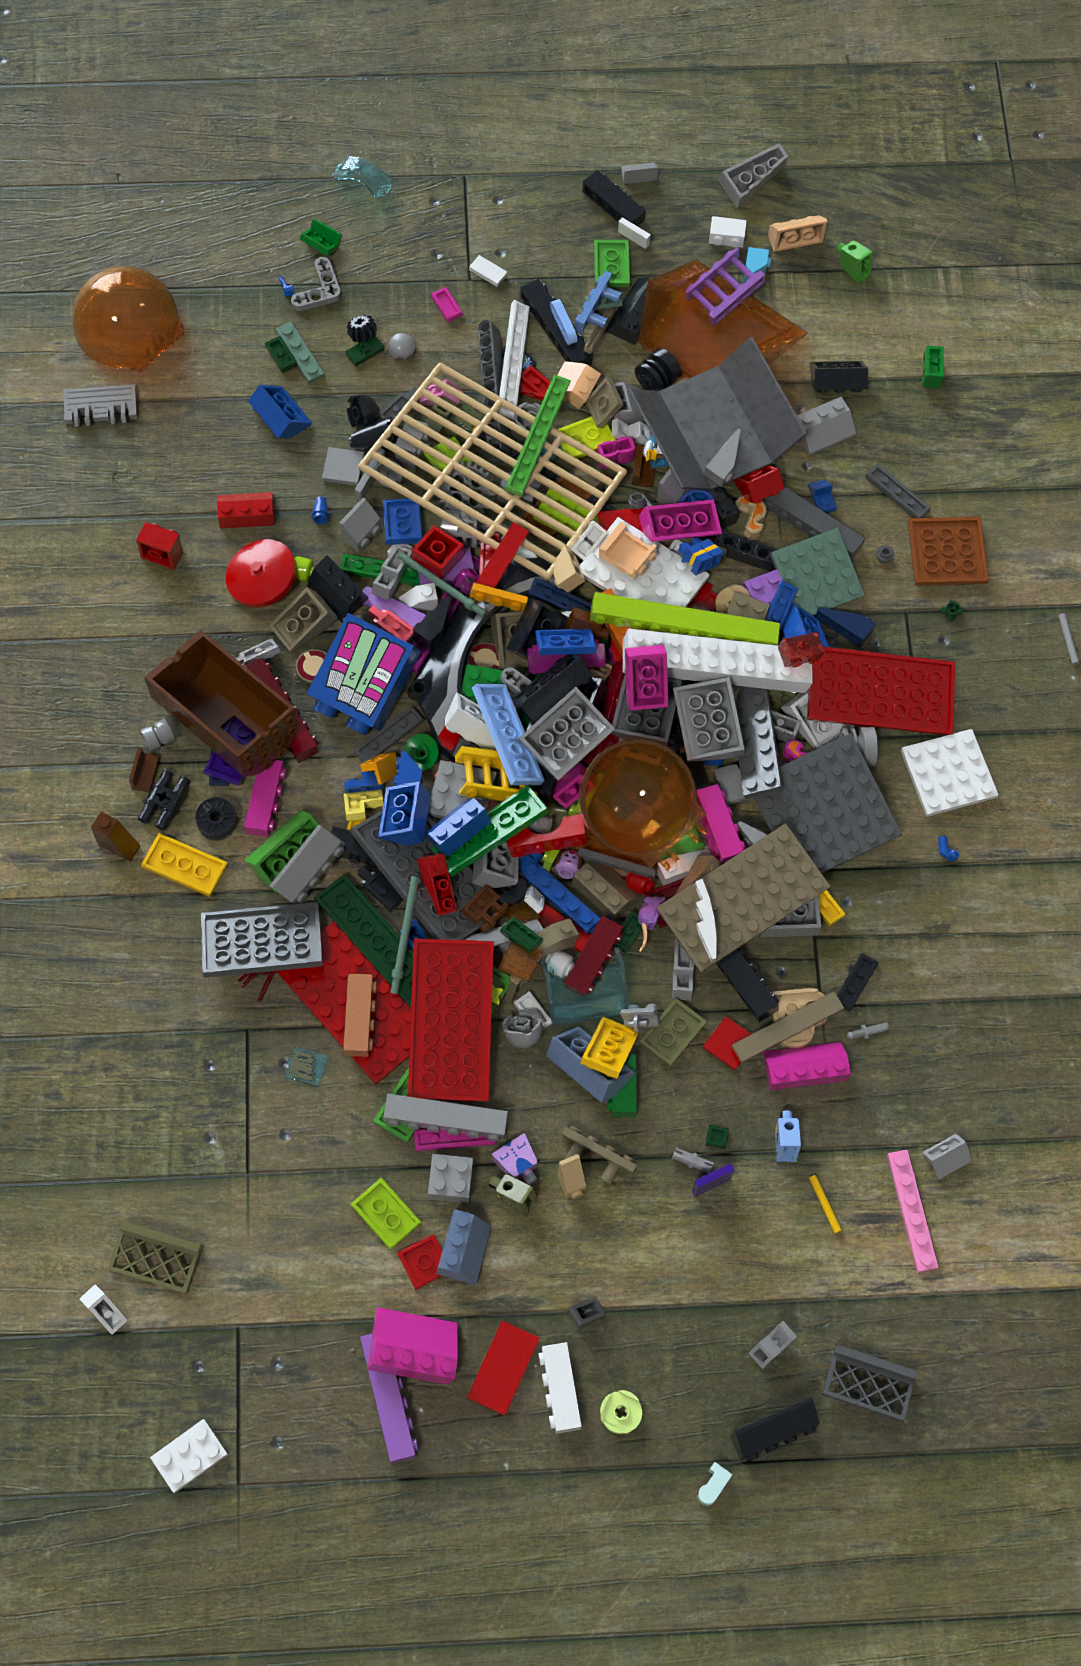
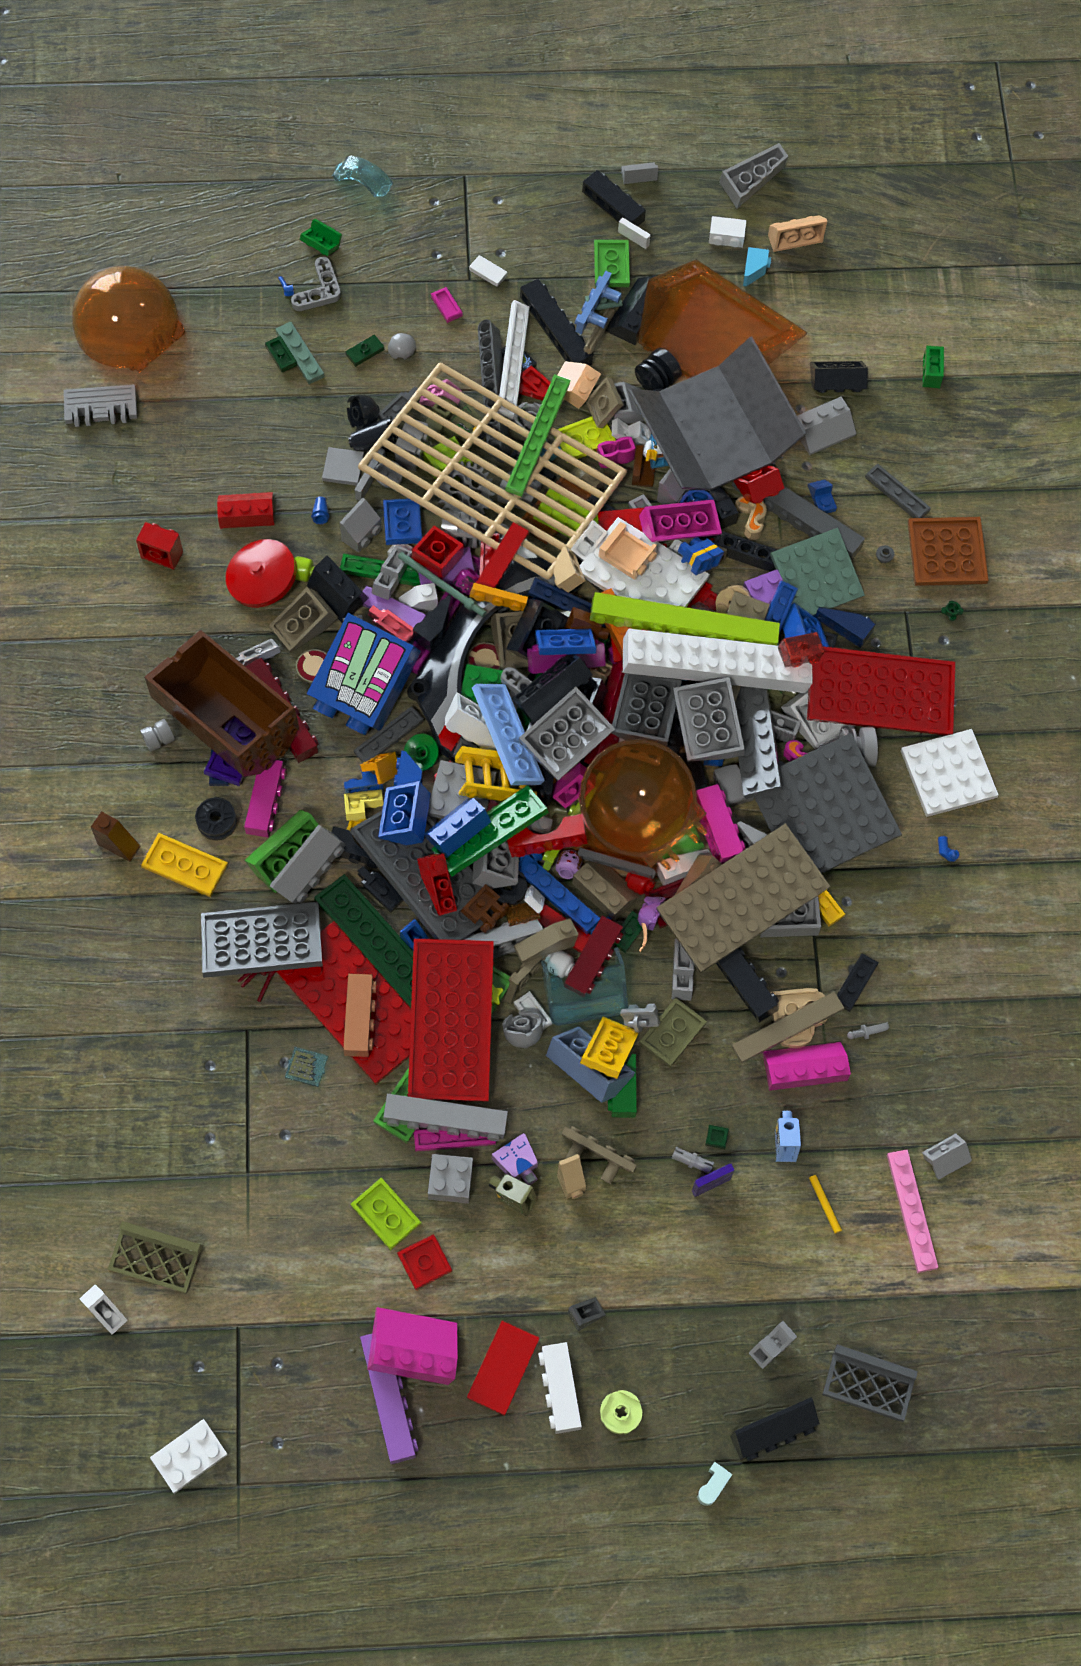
(143, 771): reddish brown panel -> none
(167, 807): black pin -> none
(279, 411): blue slope -> none
(361, 328): black gear -> none
(397, 973): sand green bar -> none
(463, 1247): sand blue slope -> none
(520, 963): clear orange piece -> none
(521, 935): dark green plate -> none
(563, 322): light blue beam -> none
(637, 501): dark grey plate -> none
(646, 677): dark pink brick -> none
(706, 928): white slope -> none
(722, 465): light grey slope -> none
(722, 1039): red tile -> none
(729, 302): medium lavender fence -> none
(855, 260): bright green torso -> none
(1068, 638): light grey bar -> none

